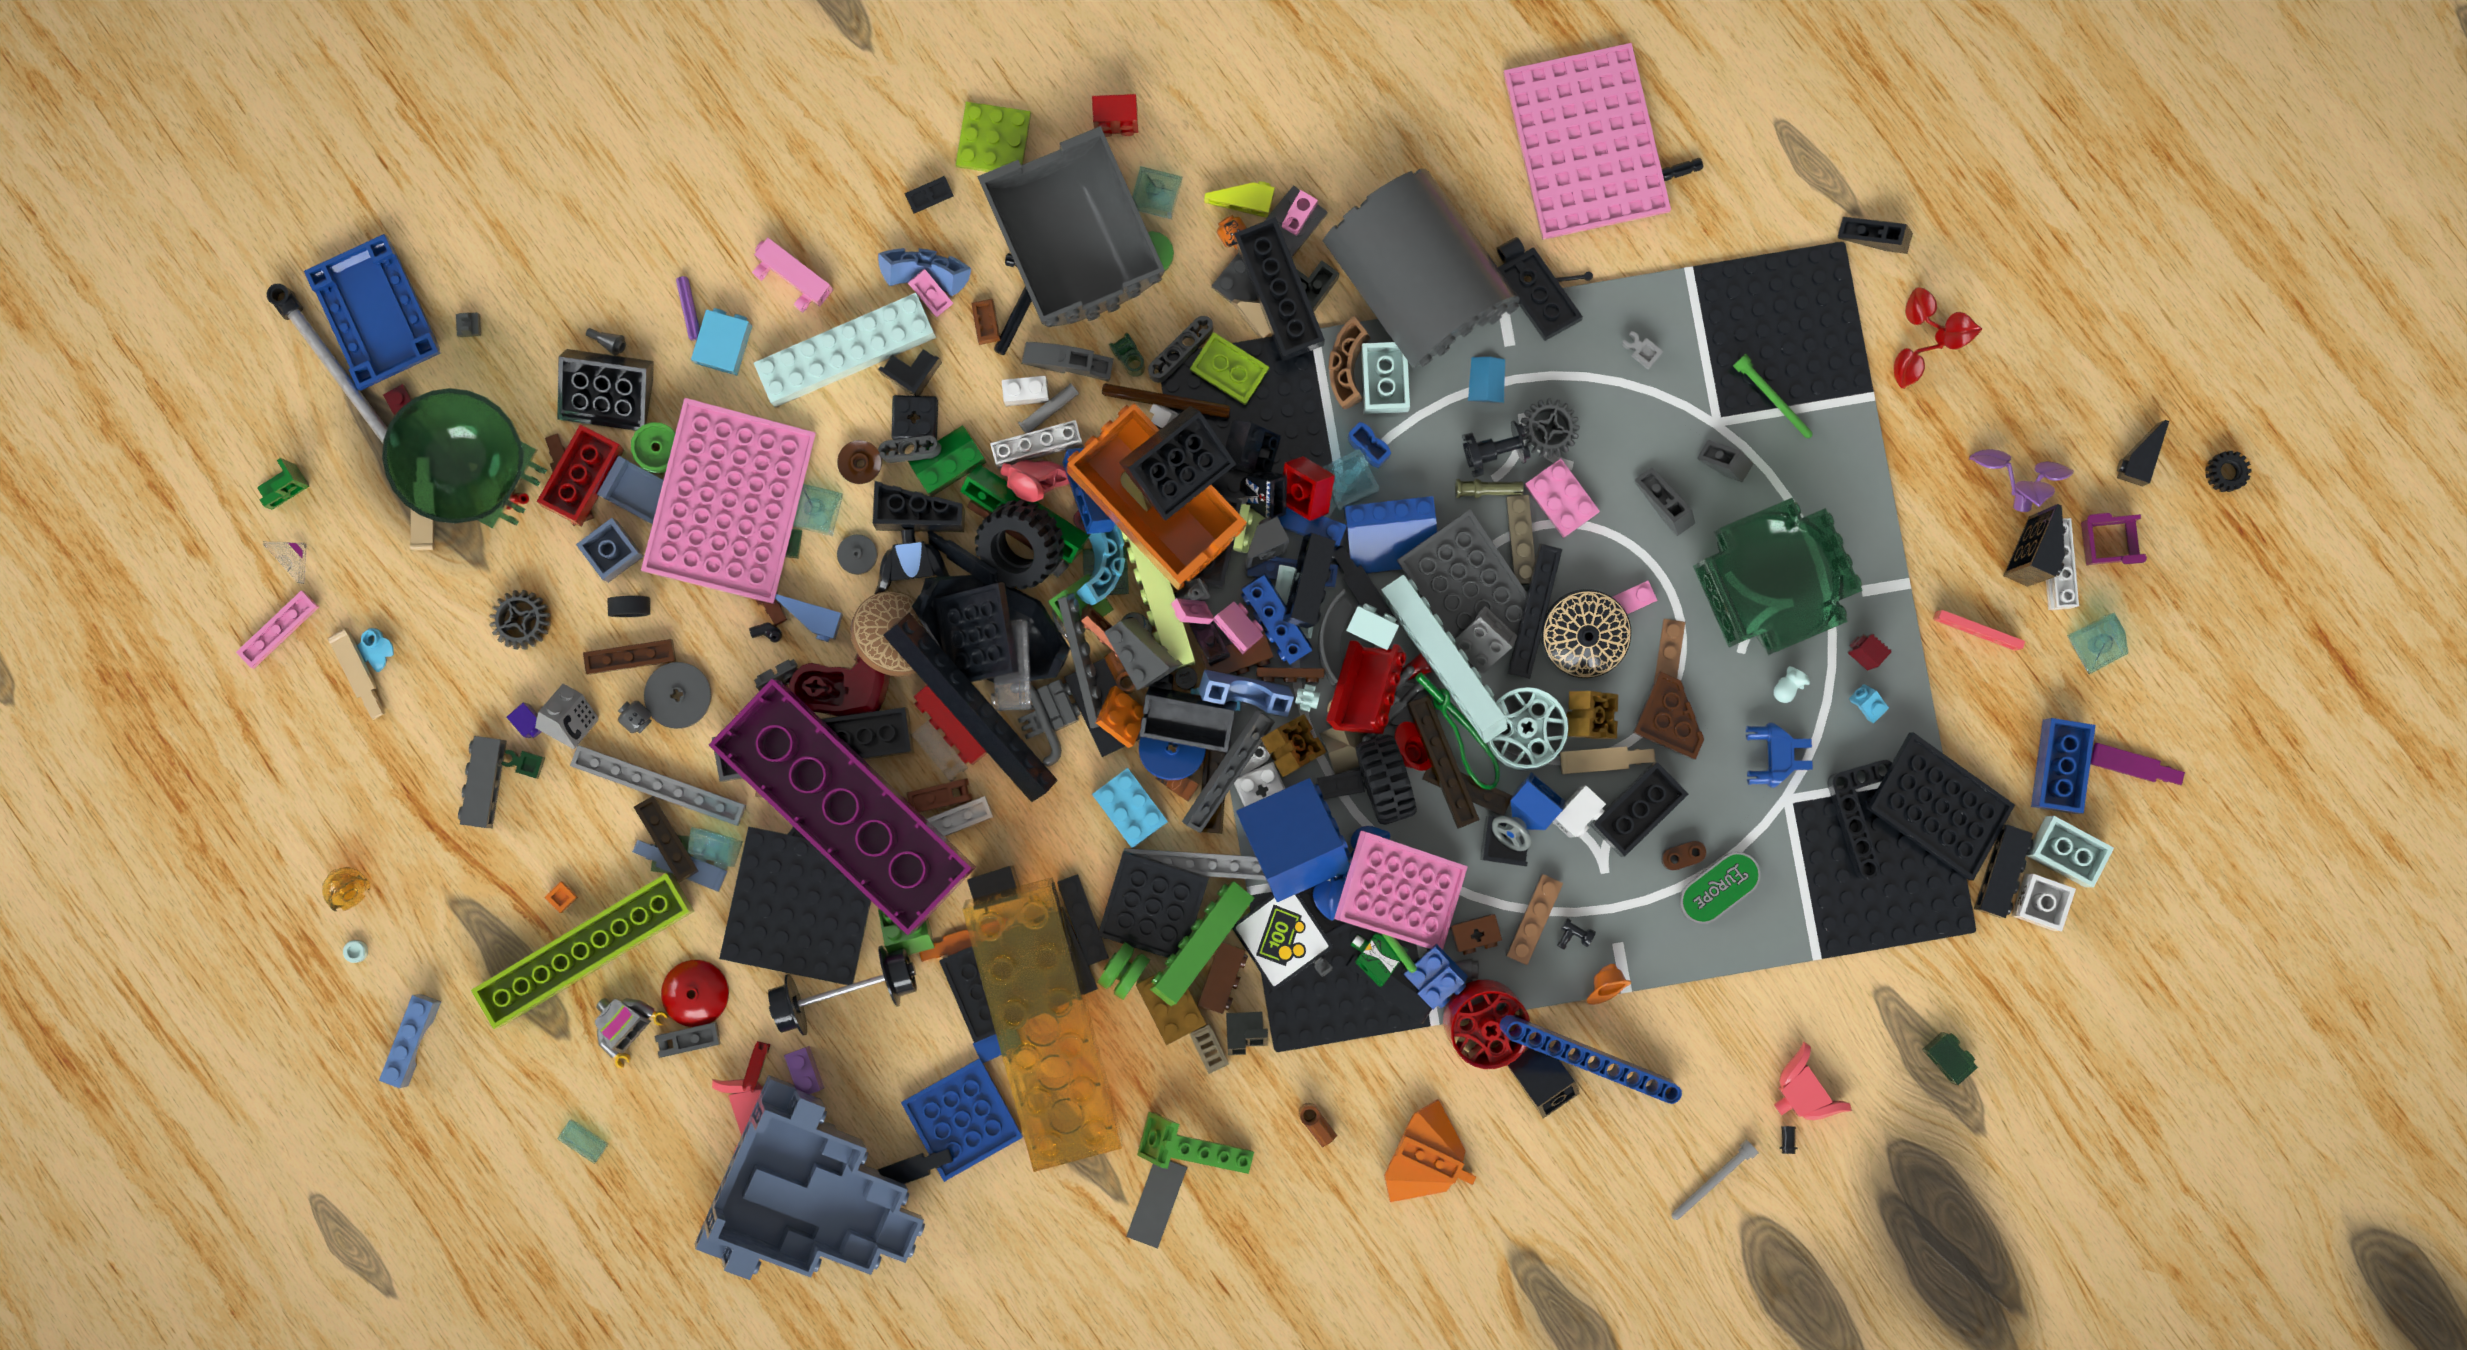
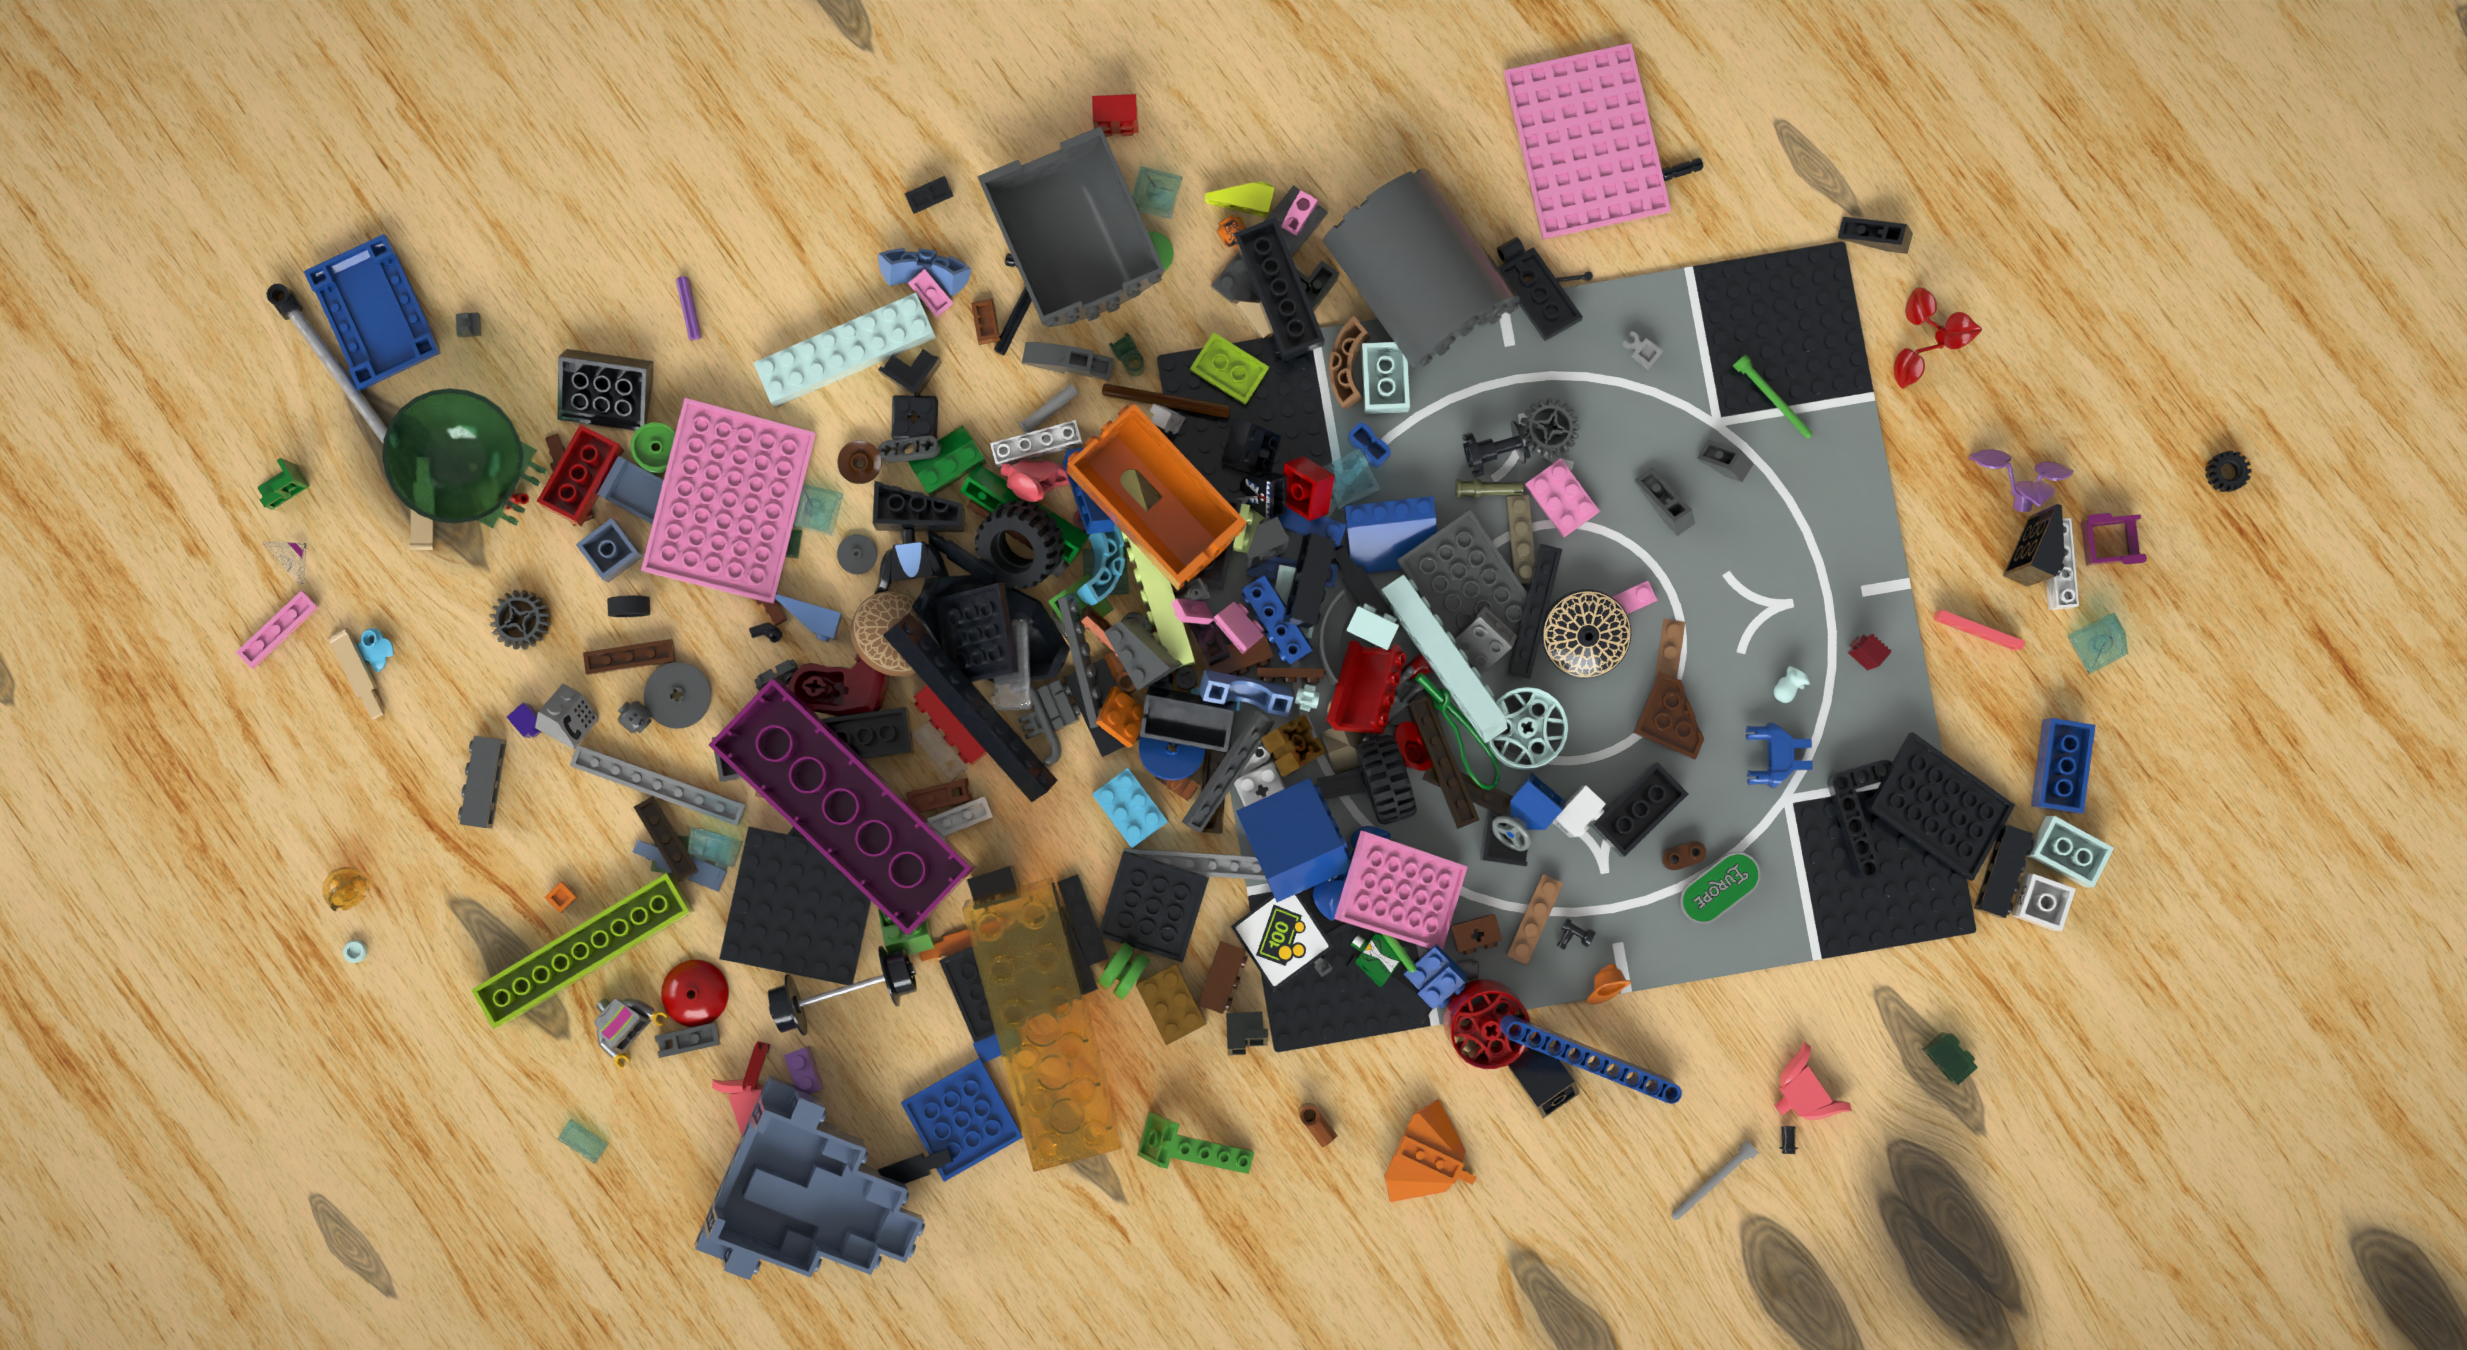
(397, 398): dark red plate -> none
(402, 1056): medium blue arch -> none
(527, 763): dark green plate -> none
(612, 342): dark grey cone -> none
(721, 341): medium azure brick -> none
(794, 272): bright pink brick -> none
(992, 136): lime plate -> none
(1025, 391): white brick -> none
(1156, 1204): dark grey sticker -> none
(1178, 347): dark grey beam -> none
(1178, 462): black slope -> none
(1201, 943): bright green brick -> none
(1201, 1031): dark tan slope -> none
(1487, 379): dark azure slope -> none
(1592, 714): pearl gold brick -> none
(1603, 759): tan piece -> none
(1778, 577): clear green windscreen -> none
(1869, 702): medium azure bracket -> none
(2134, 764): magenta piece -> none
(2140, 462): black slope -> none

